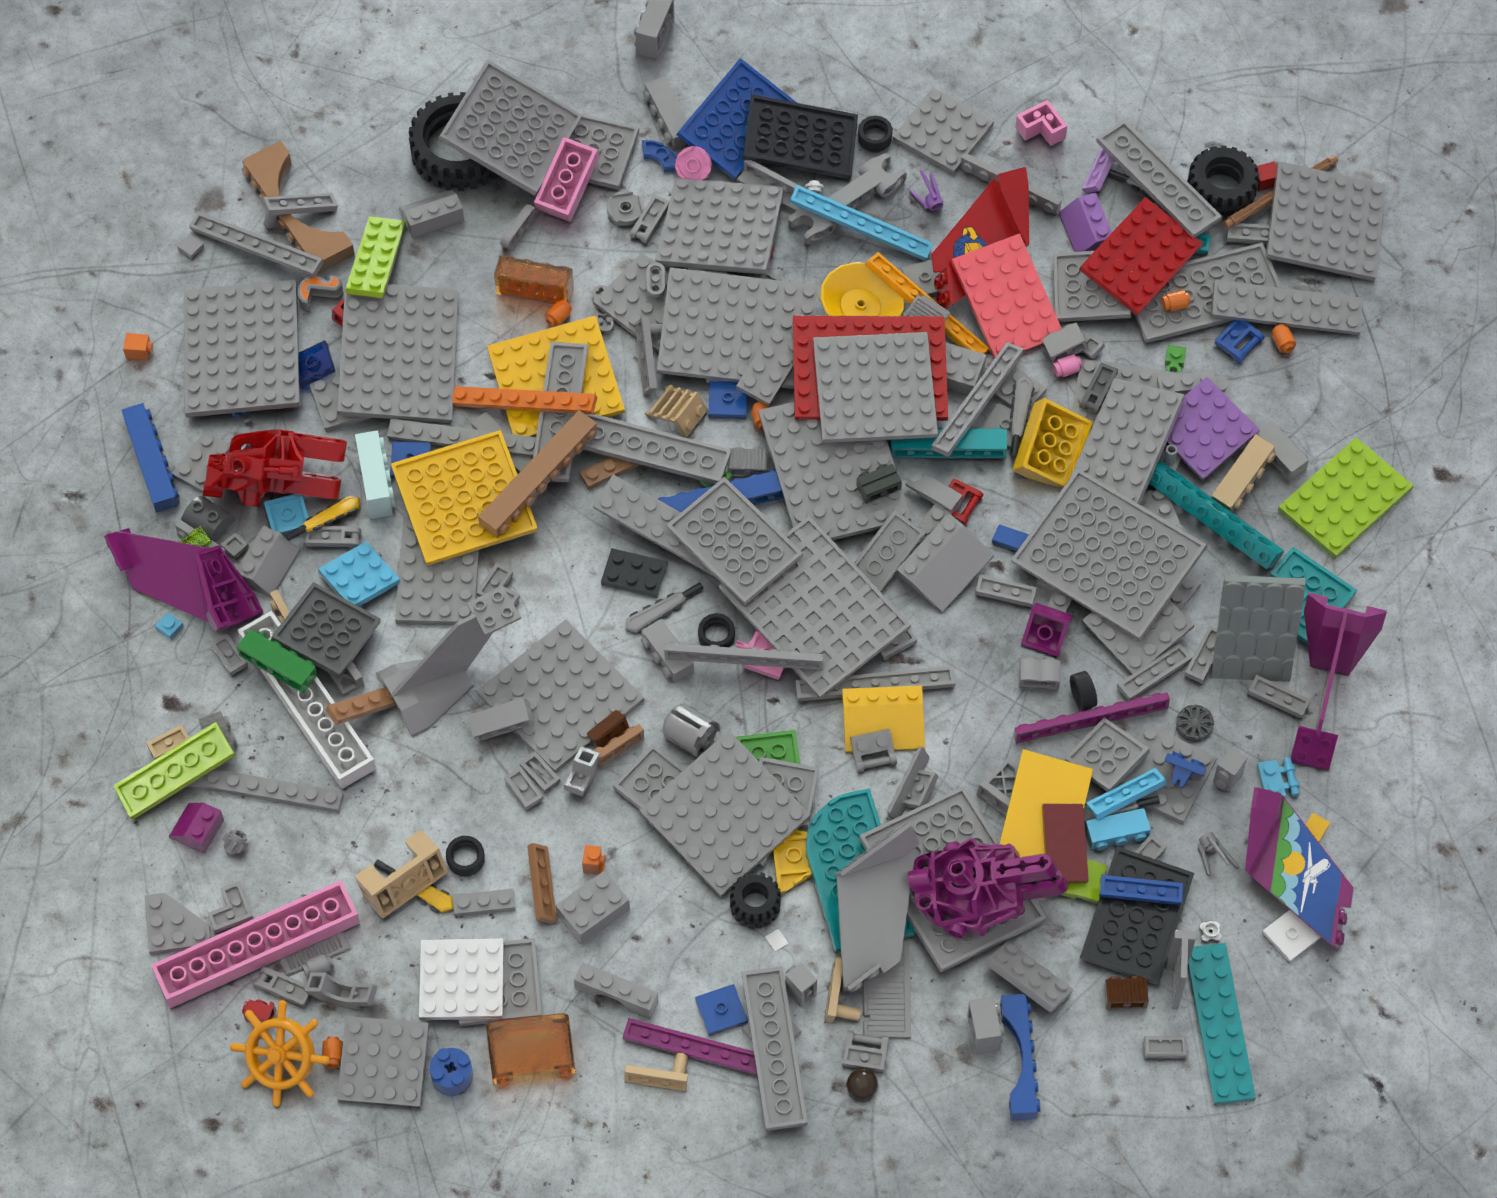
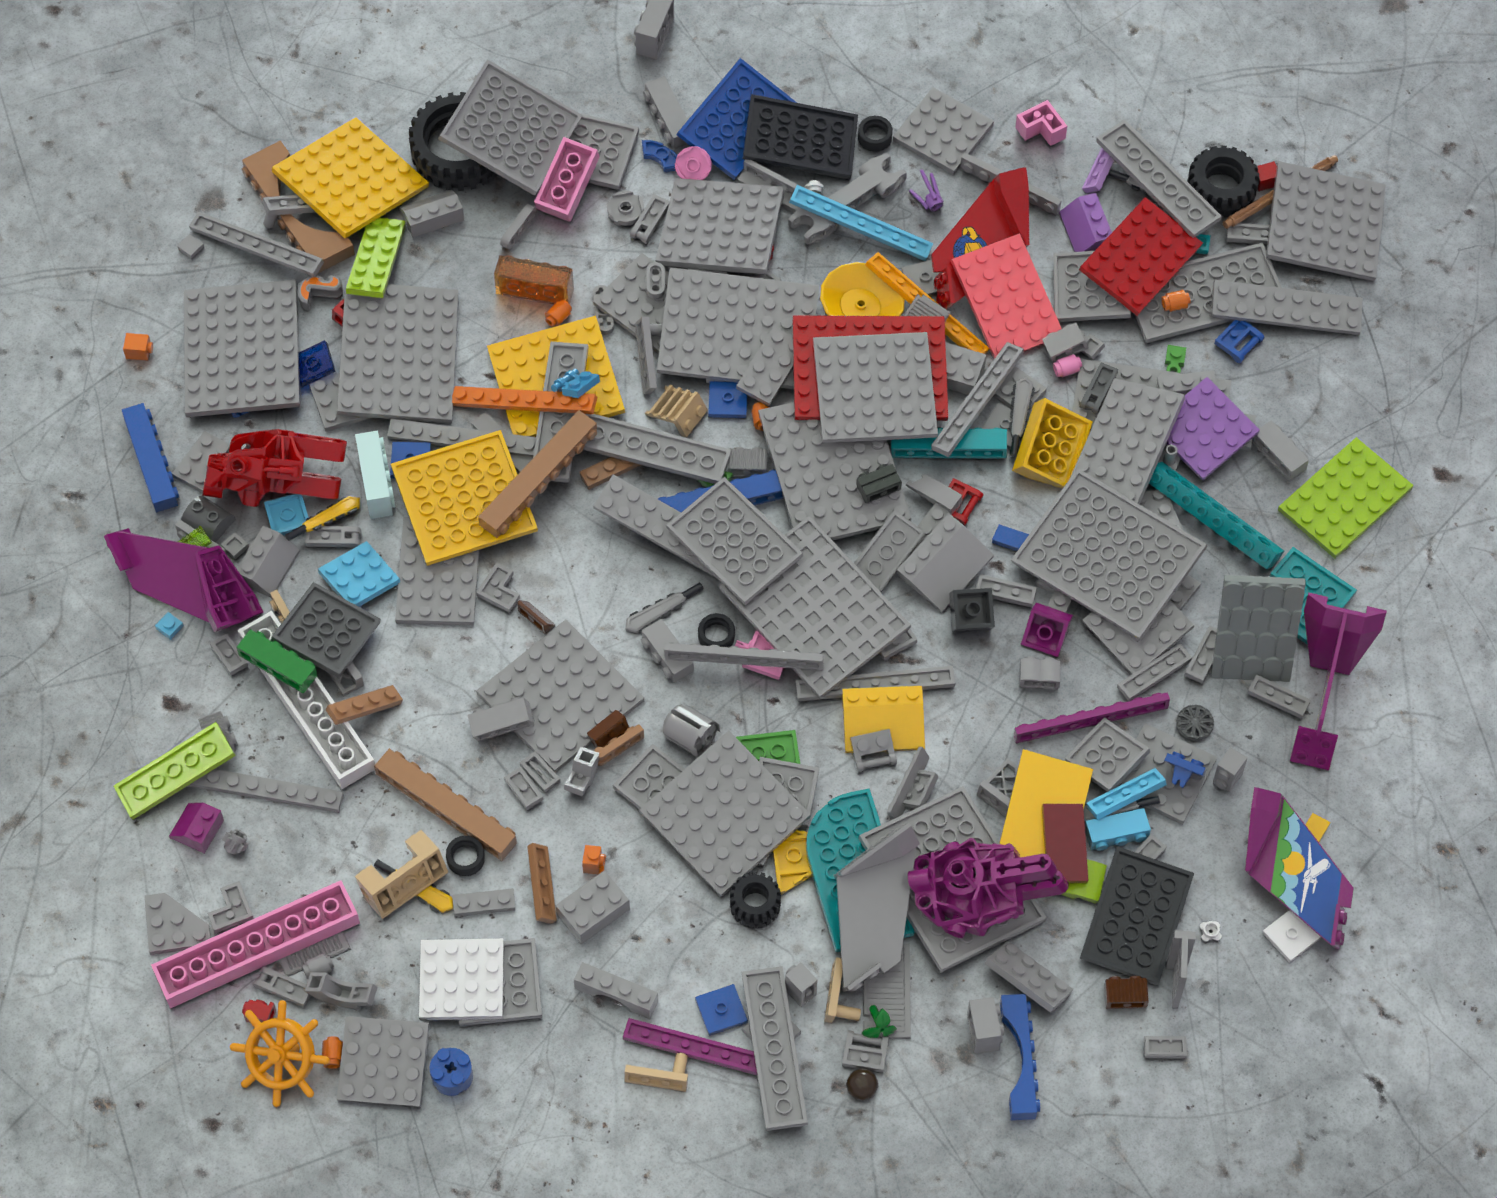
(167, 741): tan plate -> none
(350, 177): none -> yellow plate
(439, 680): light grey piece -> none
(445, 804): none -> medium nougat brick
(530, 1047): clear orange windscreen -> none
(535, 616): none -> reddish brown slope
(574, 384): none -> dark azure plate
(634, 573): black plate -> none
(776, 940): white sticker -> none
(881, 1021): none -> green plant
(971, 609): none -> black brick
(1083, 690): black tyre -> none
(1141, 889): blue plate -> none
(1211, 844): light grey plant -> none
(1220, 1025): teal plate -> none
(1244, 472): tan brick -> none
(1271, 778): medium azure plate -> none
(1283, 338): orange brick -> none

